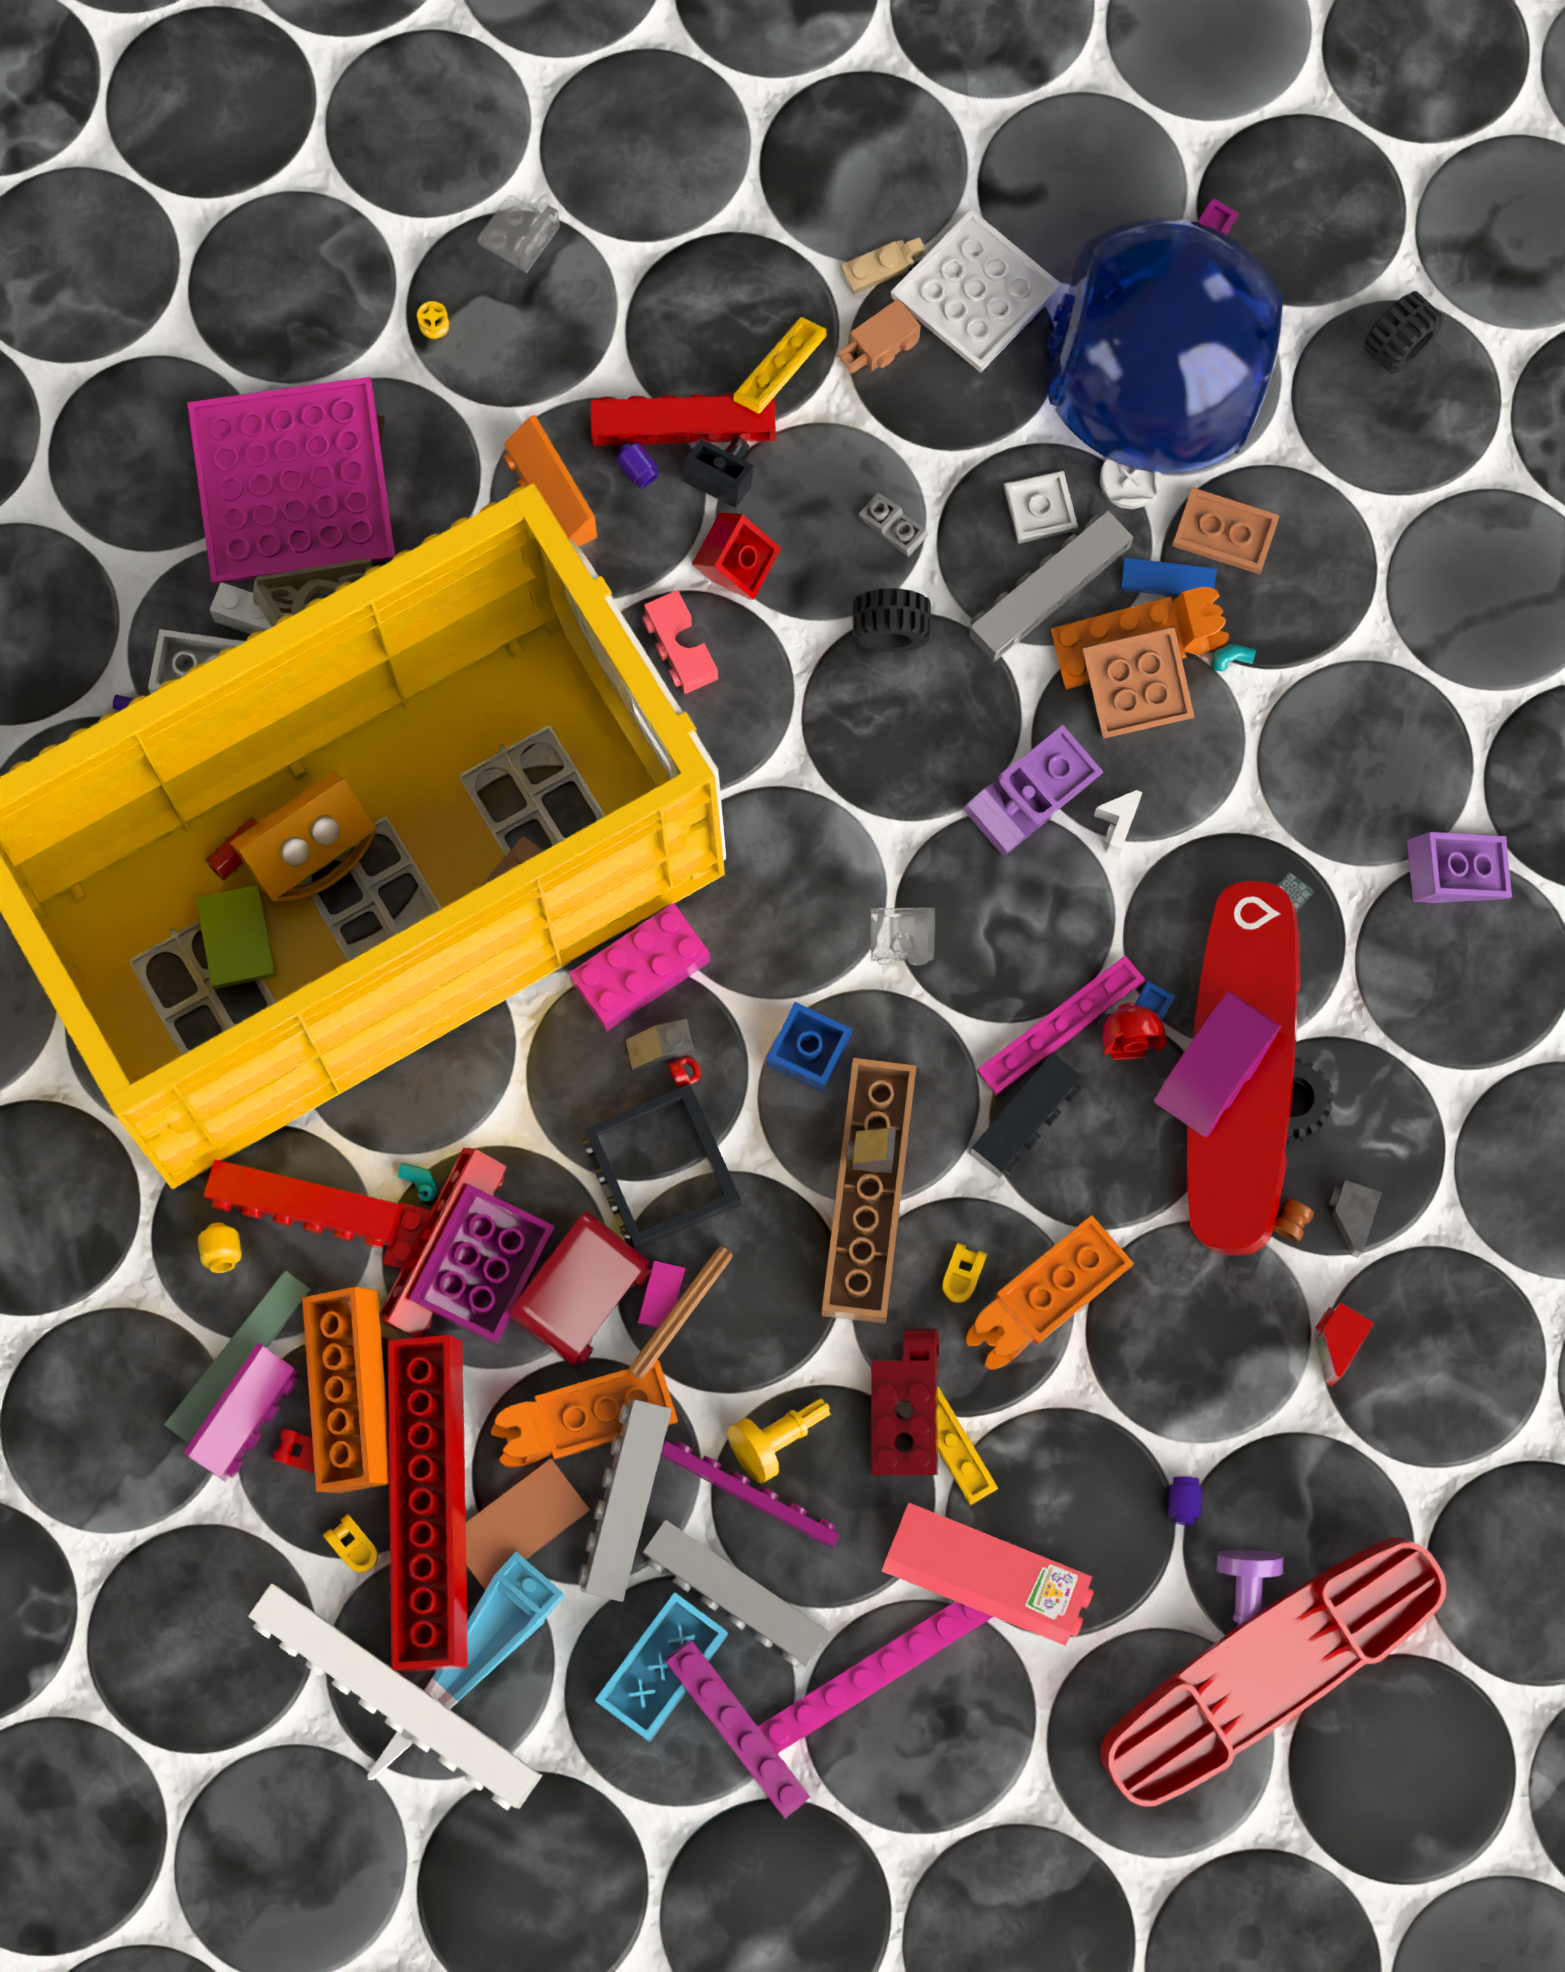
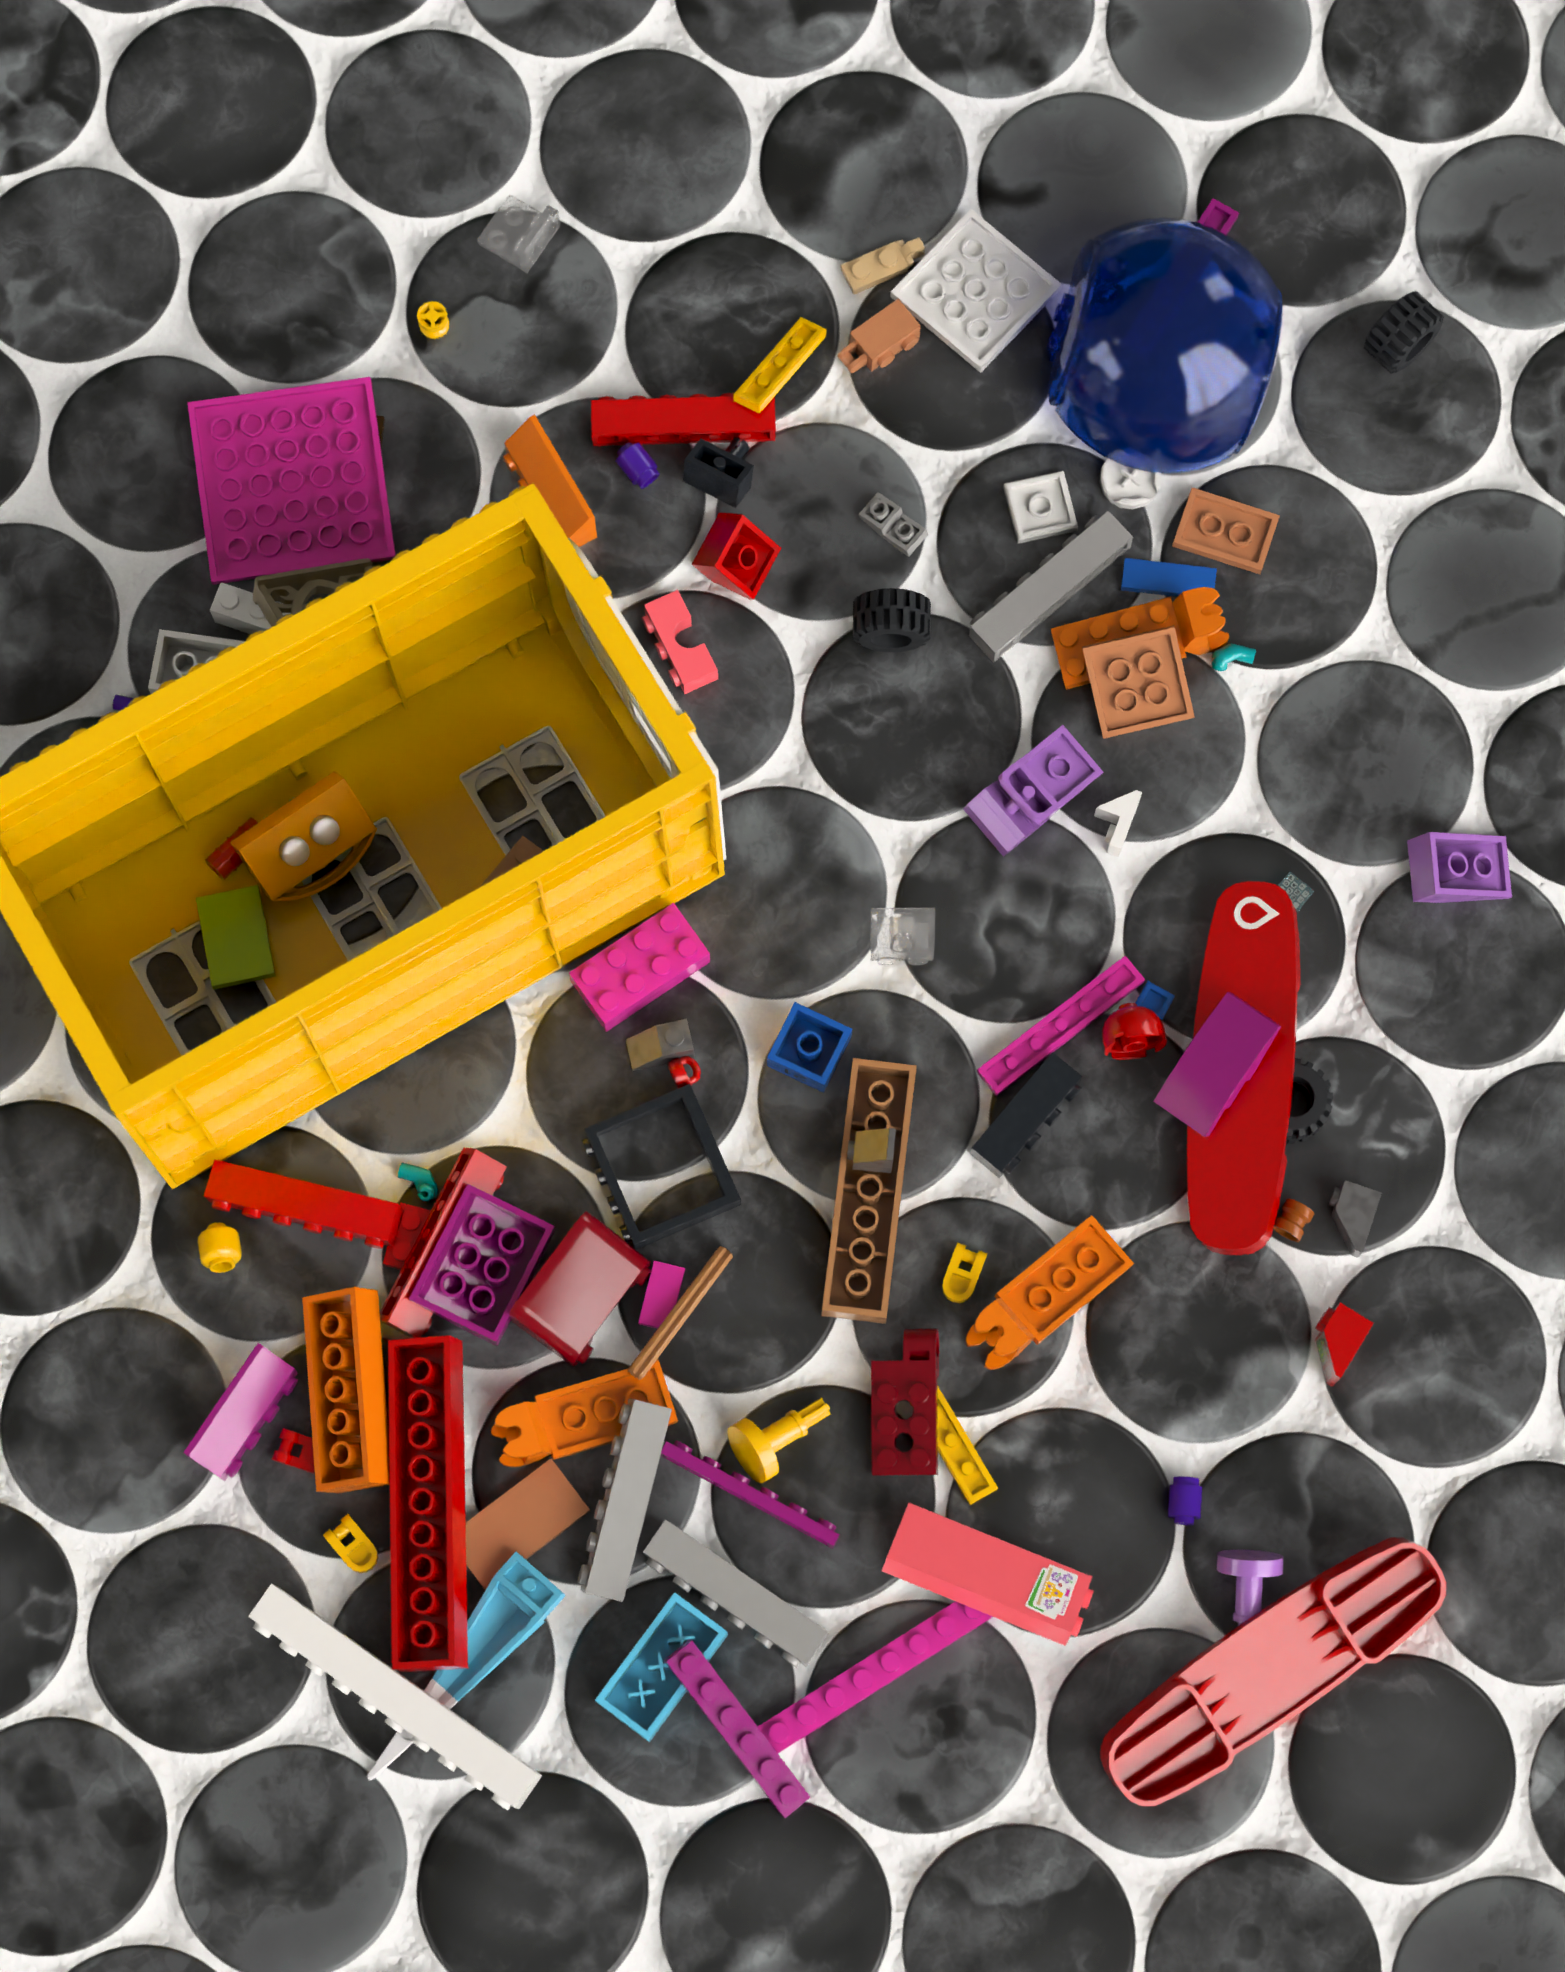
(260, 1328): sand green tile -> none

